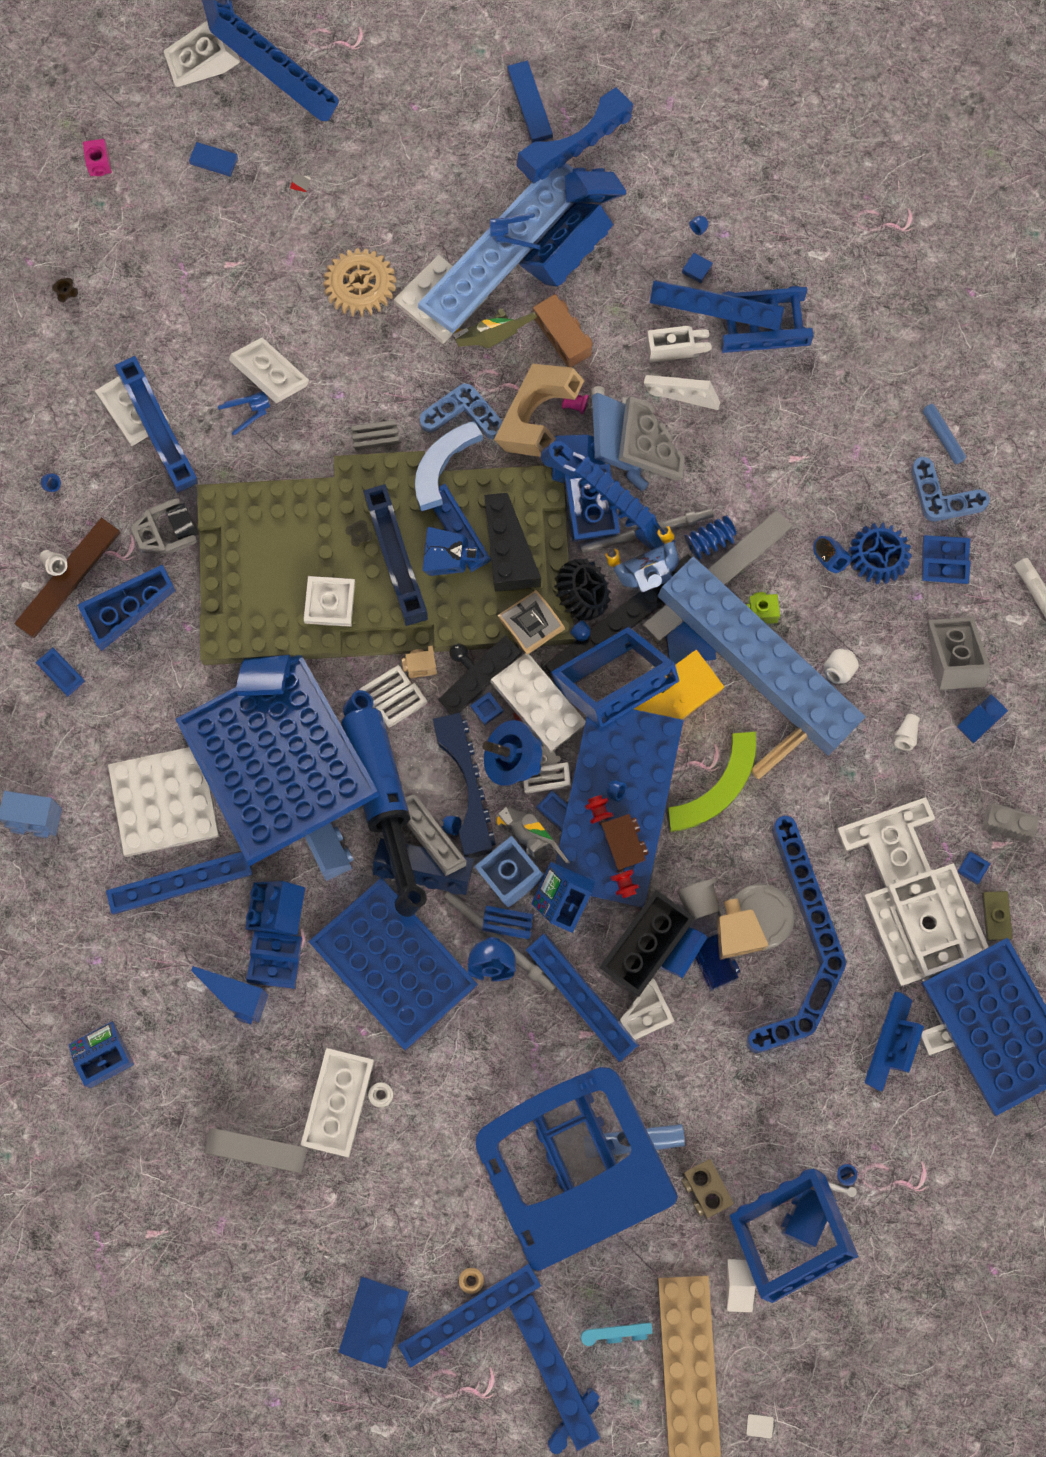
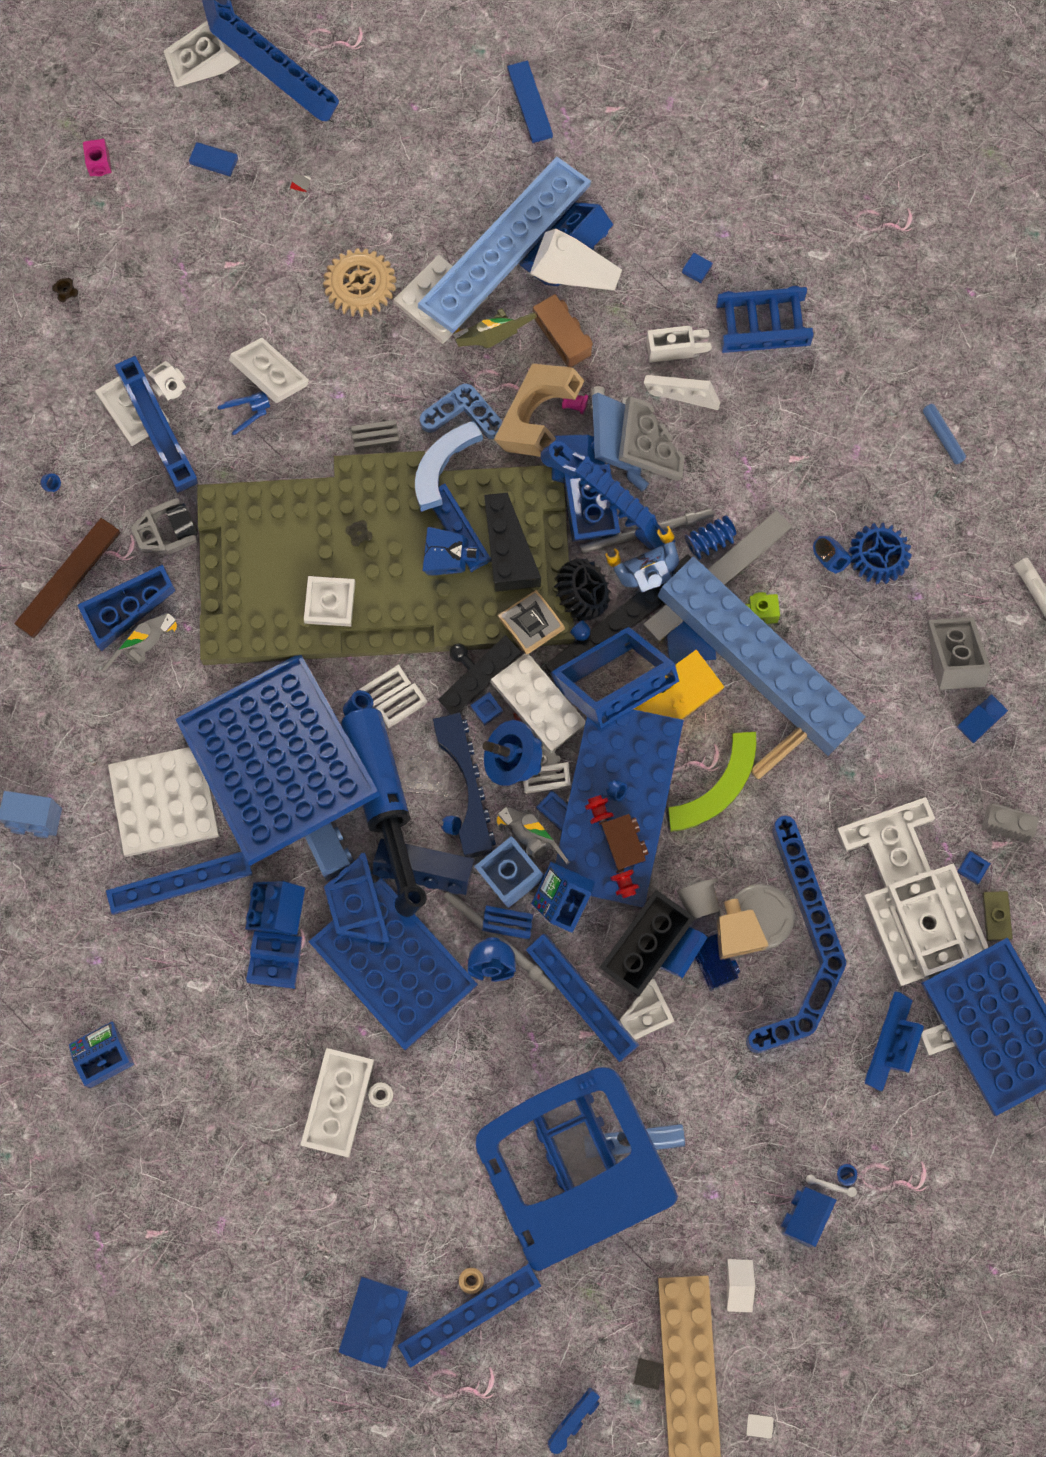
(53, 562): white cone -> none
(60, 672): blue tile -> none
(143, 638): none -> light grey animal
(167, 381): none -> white brick
(239, 997): blue slope -> none
(255, 1150): light grey beam -> none
(263, 675): blue slope -> none
(356, 903): none -> blue wing
(395, 555): dark blue arch -> none
(420, 663): tan brick -> none
(433, 837): light grey tile -> none
(499, 227): blue plant -> none
(543, 157): blue arch -> none
(555, 1373): blue plate -> none
(572, 263): none -> white wedge
(592, 186): blue slope -> none
(615, 1333): medium azure plate -> none
(648, 1373): none -> clear smoke tile
(699, 224): blue hinge -> none
(712, 1186): dark tan brick -> none
(717, 305): blue plate -> none
(810, 1270): blue window -> none
(841, 666): white head -> none
(907, 733): white cone -> none
(943, 502): medium blue beam -> none
(945, 559): blue slope -> none

